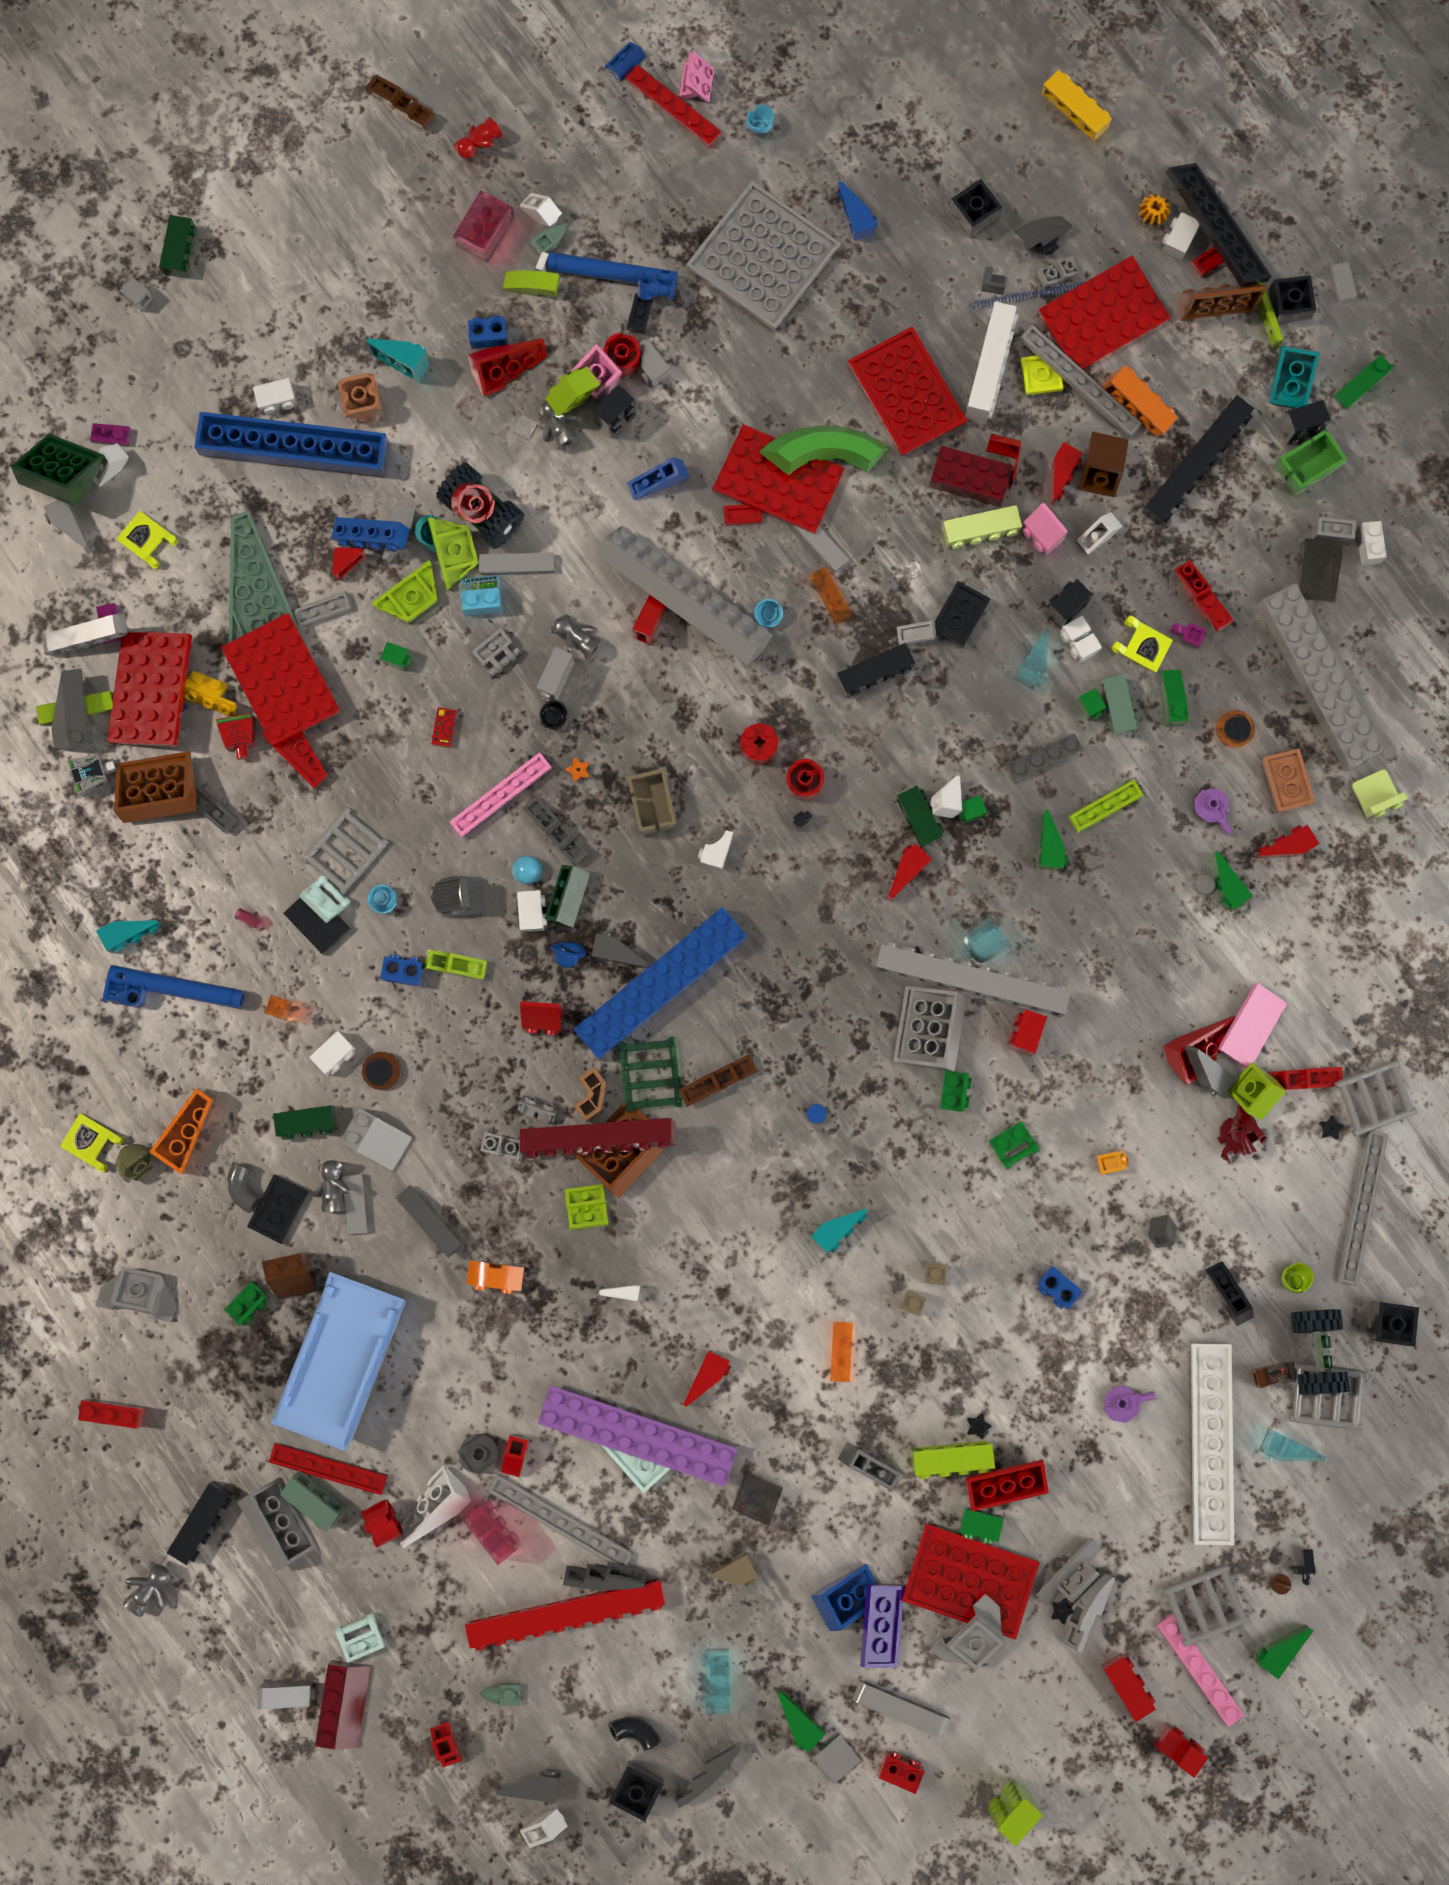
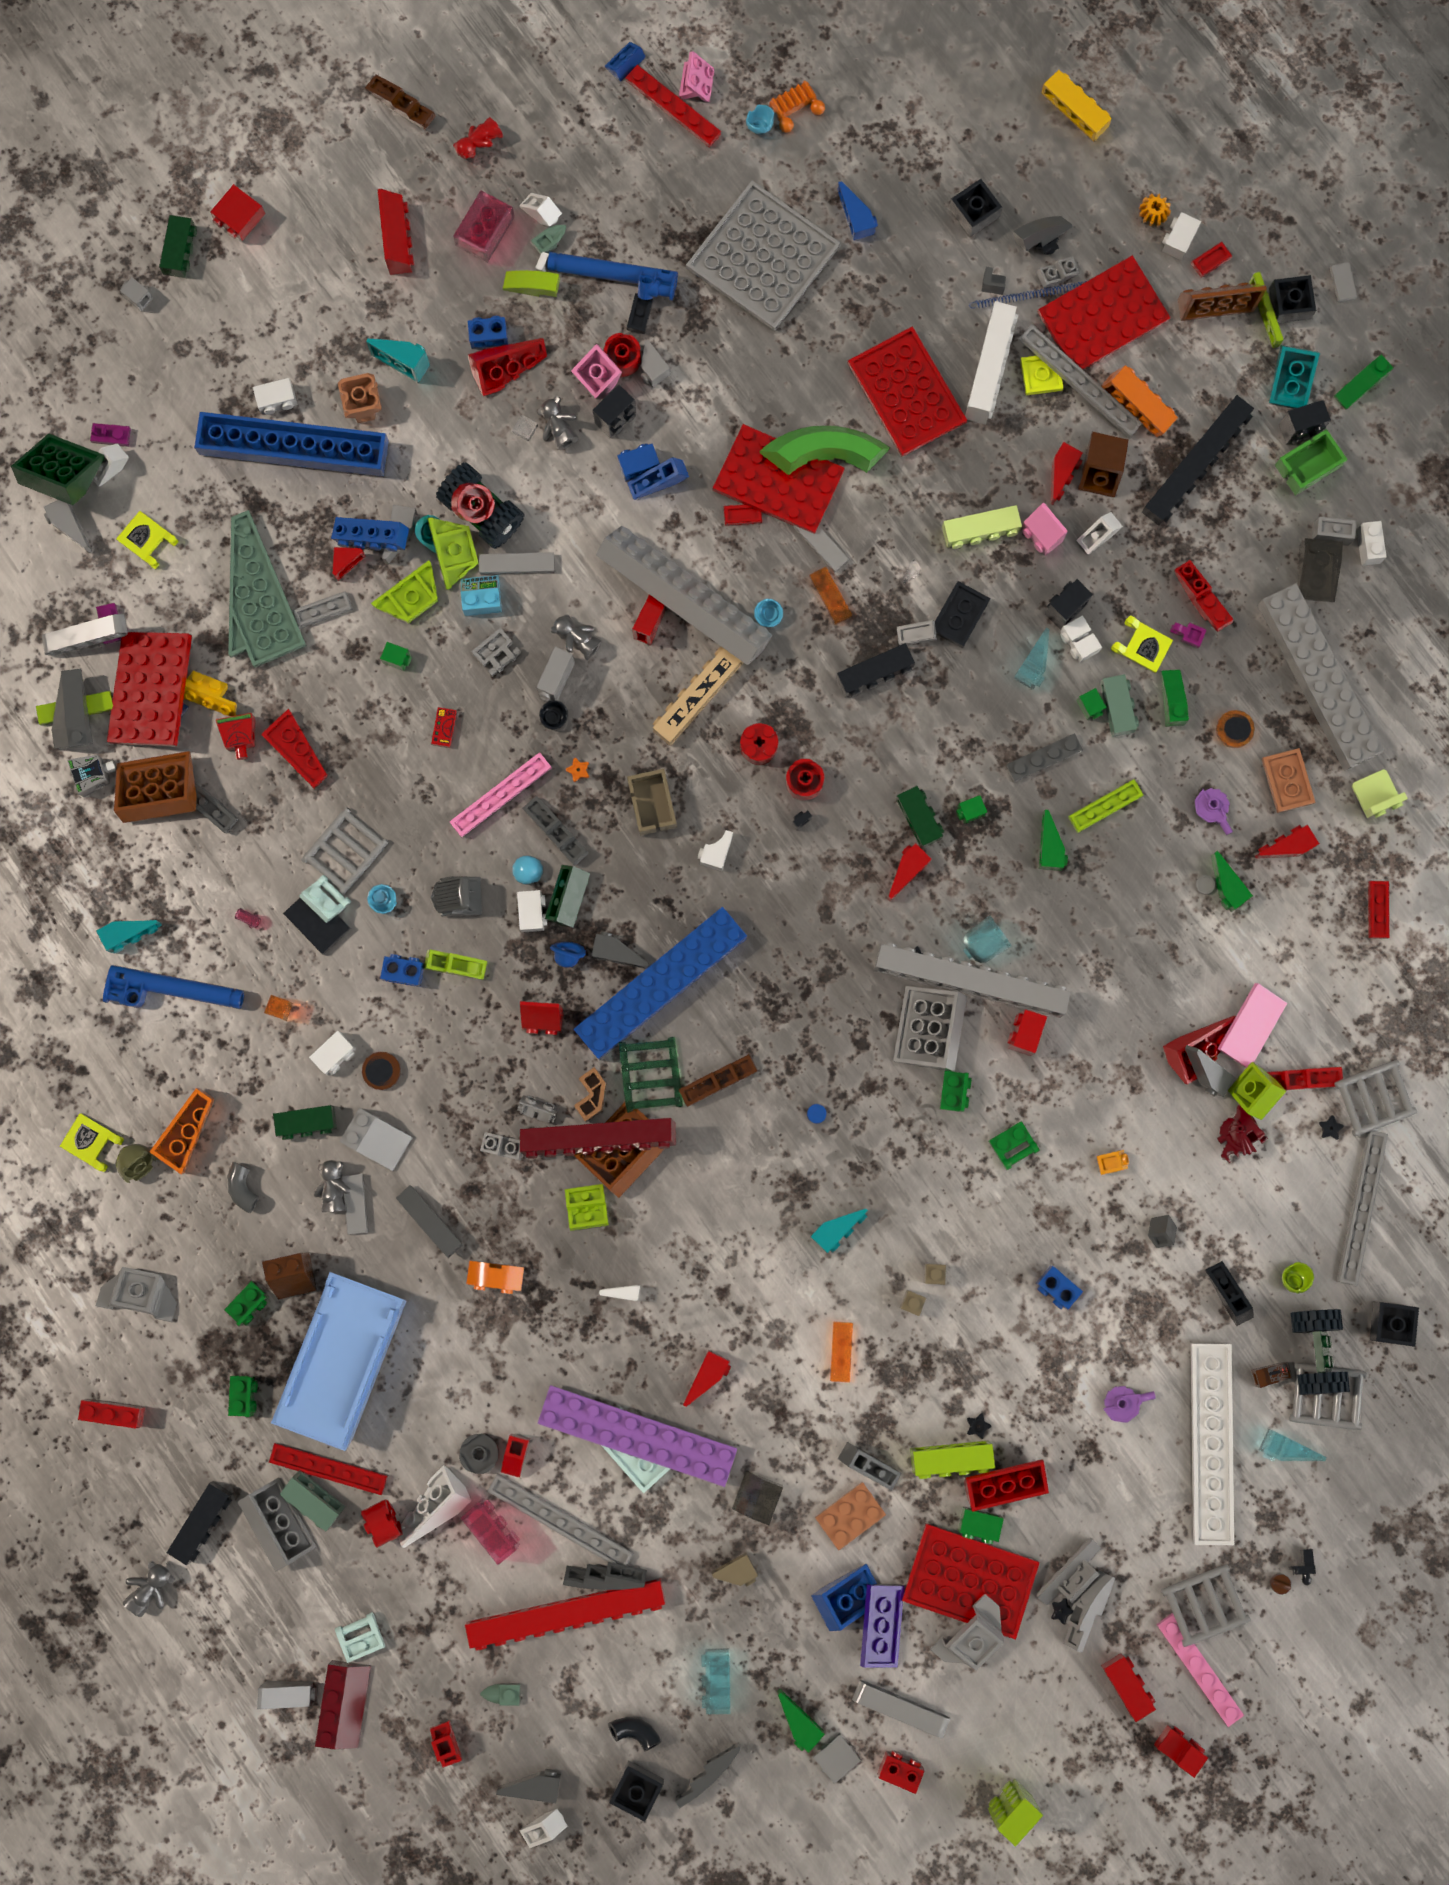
(237, 213): none -> red brick
(242, 1396): none -> green bracket
(278, 1209): black tile -> none
(280, 679): red plate -> none
(395, 232): none -> red slope
(572, 390): lime brick -> none
(637, 461): none -> blue brick
(696, 696): none -> tan brick
(794, 101): none -> orange gear
(850, 1516): none -> nougat plate
(948, 799): white slope -> none
(970, 476): dark red brick -> none
(1005, 447): red piece -> none
(1218, 224): black plate -> none
(1279, 1653): green slope -> none
(1378, 909): none -> red tile

